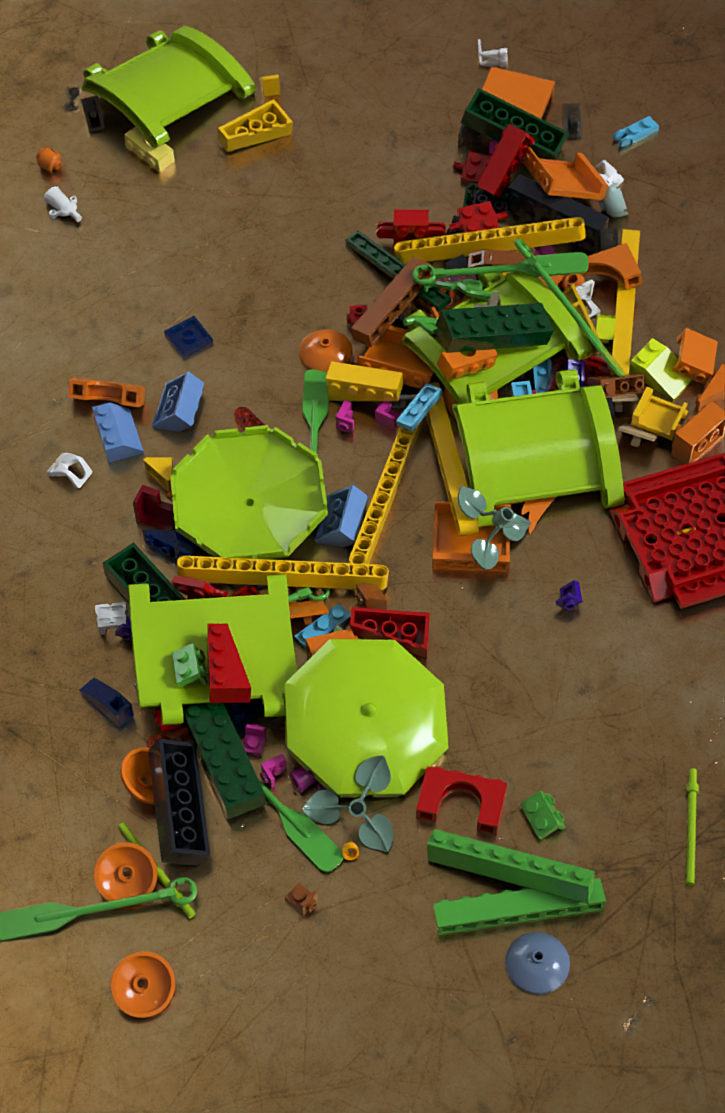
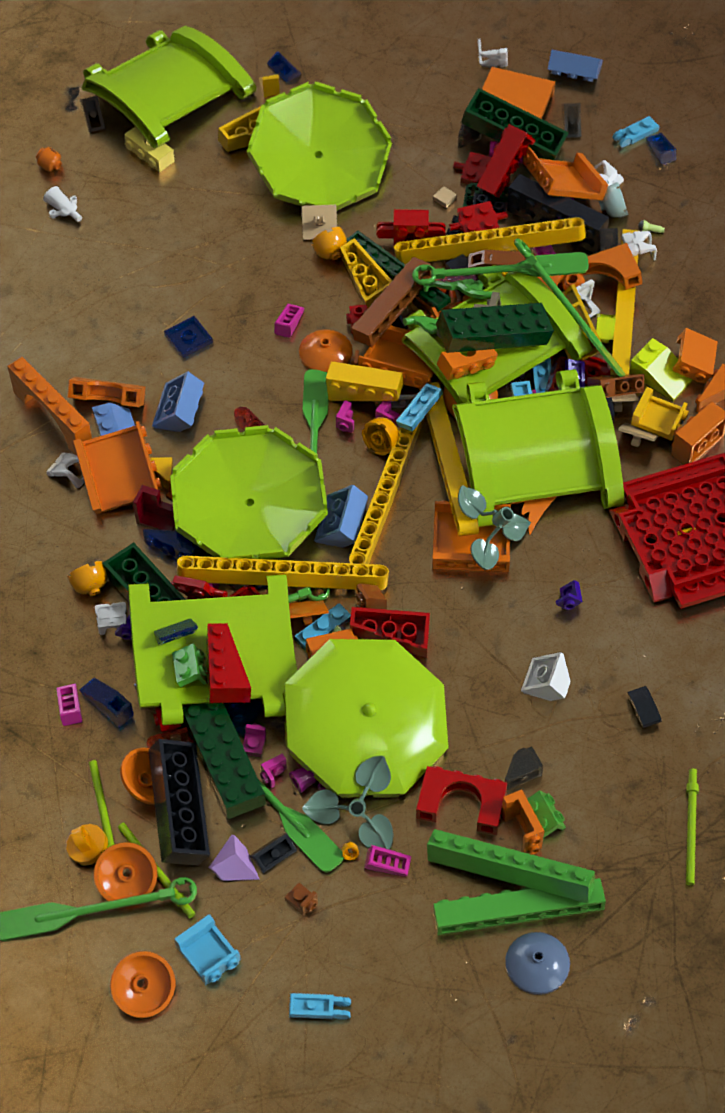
(30, 384): none -> orange arch
(72, 715): none -> dark pink slope
(86, 844): none -> light orange tile
(88, 578): none -> light orange cylinder
(101, 801): none -> lime bar
(116, 467): none -> orange panel
(175, 631): none -> slope
(207, 950): none -> medium azure panel
(234, 862): none -> lavender slope
(273, 852): none -> black slope
(283, 67): none -> clear blue slope
(288, 321): none -> dark pink slope
(318, 219): none -> tan piece
(318, 1006): none -> medium azure hinge
(319, 146): none -> lime piece
(328, 244): none -> light orange cylinder
(364, 272): none -> yellow wedge
(380, 435): none -> light orange cylinder
(386, 868): none -> dark pink slope
(444, 197): none -> tan tile
(518, 807): none -> orange panel
(523, 768): none -> clear smoke slope
(547, 677): none -> white slope
(574, 65): none -> medium blue slope
(636, 243): none -> white piece
(644, 706): none -> black slope
(645, 226): none -> yellowish green piece
(664, 149): none -> clear blue slope

